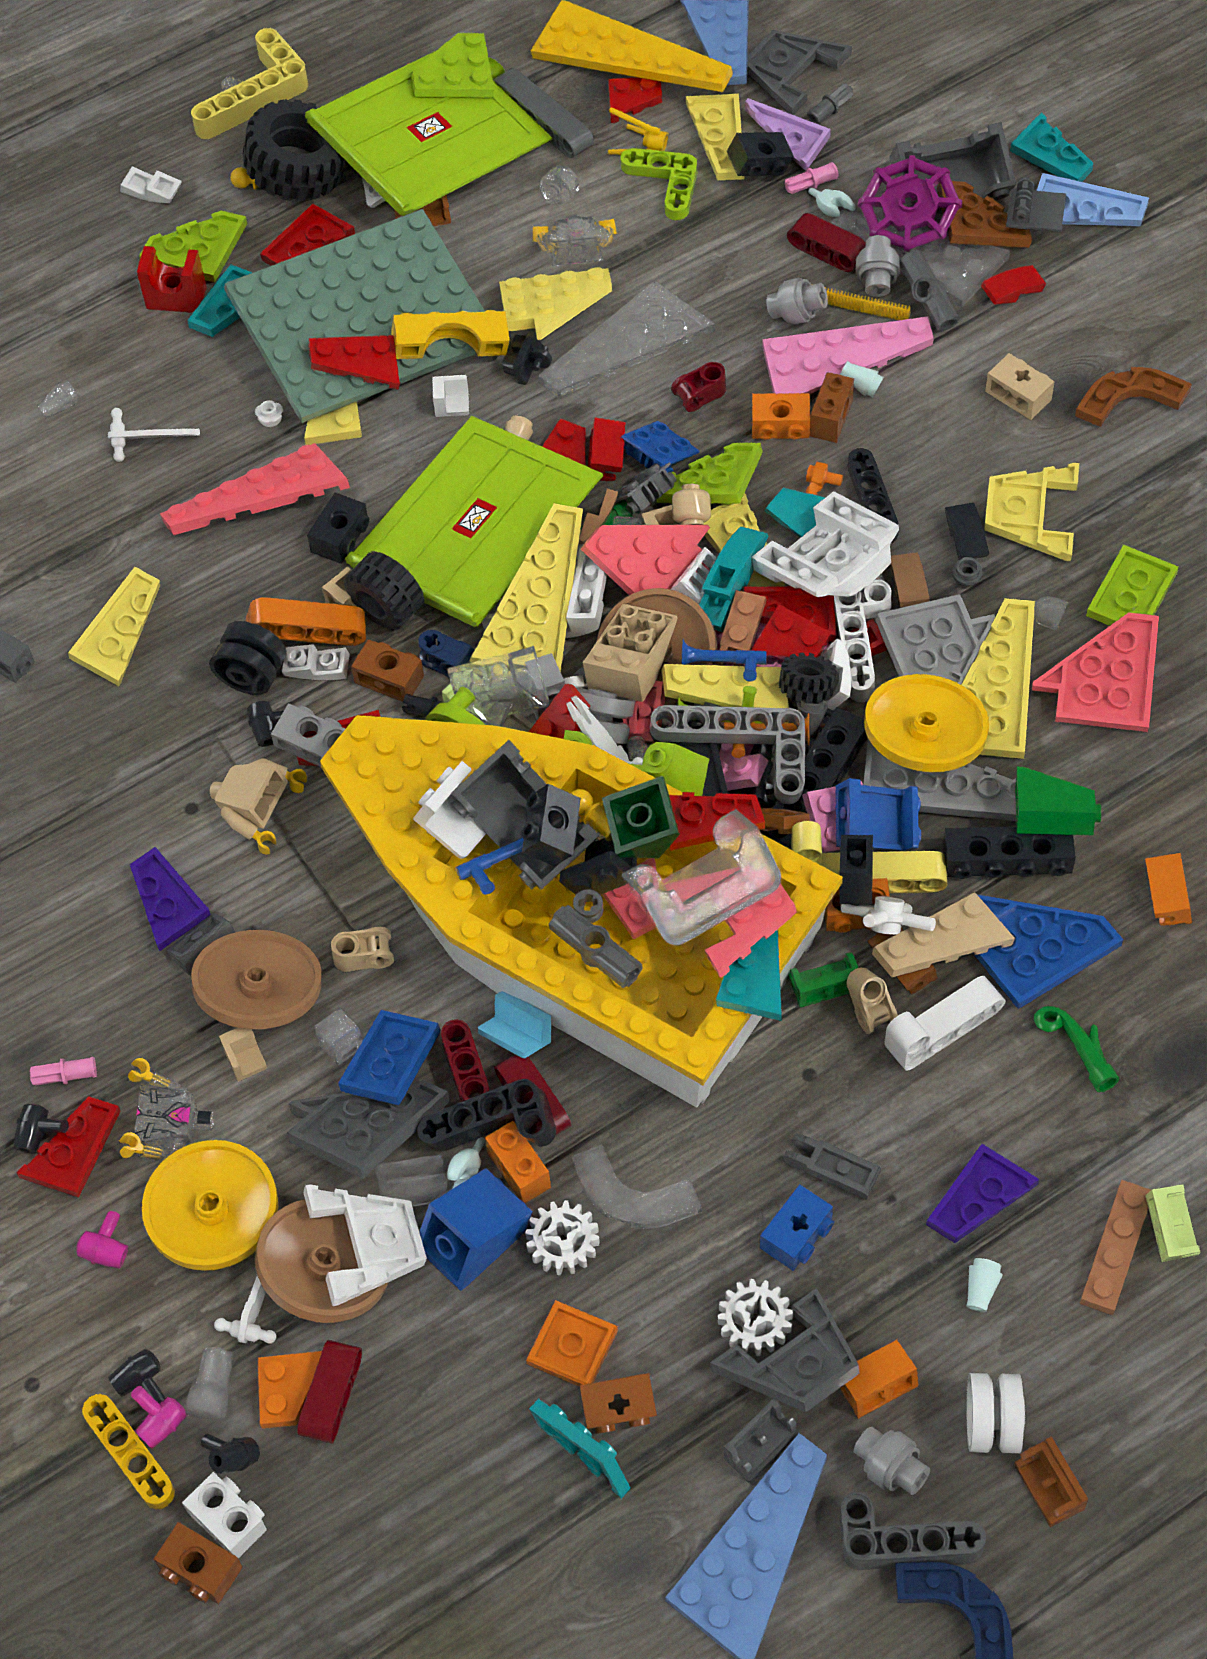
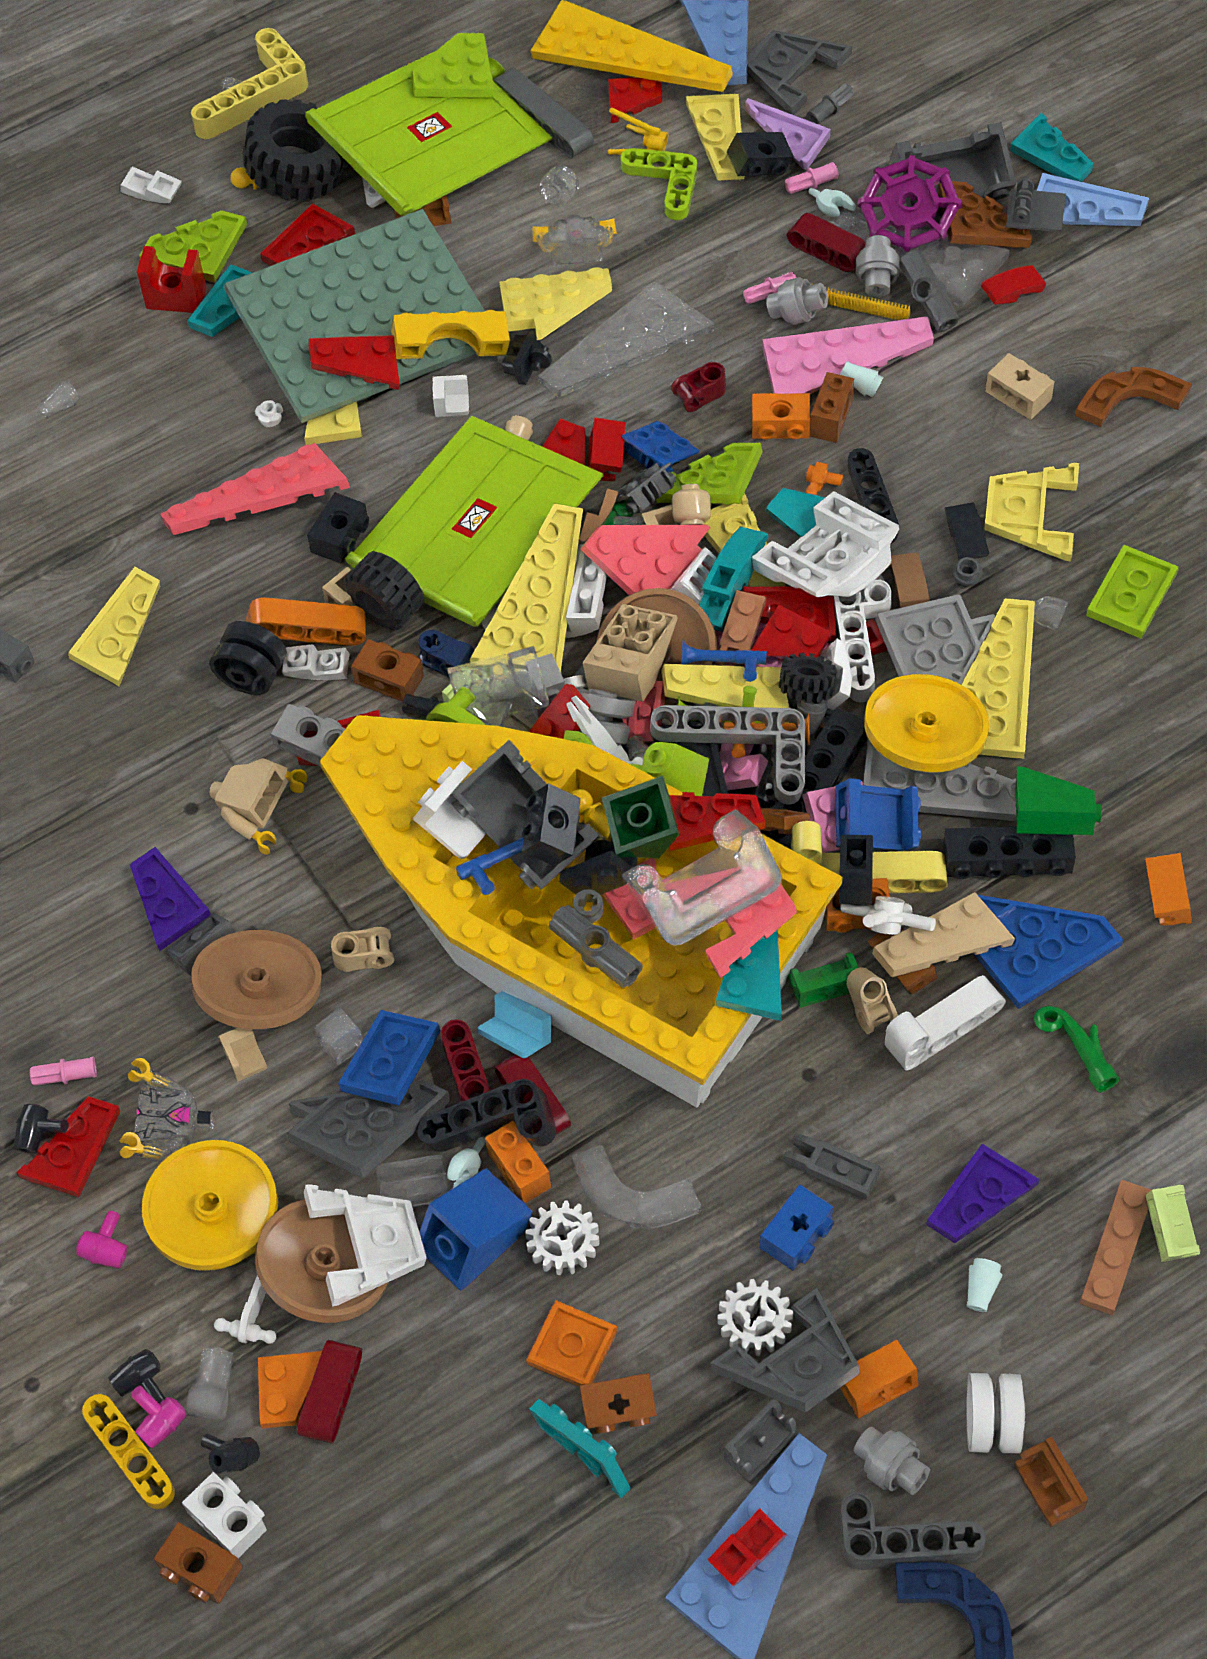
(119, 434): white piece -> none
(263, 721): black piece -> none
(747, 1548): none -> red slope
(762, 290): none -> bright pink axle
(1108, 677): coral wing -> none

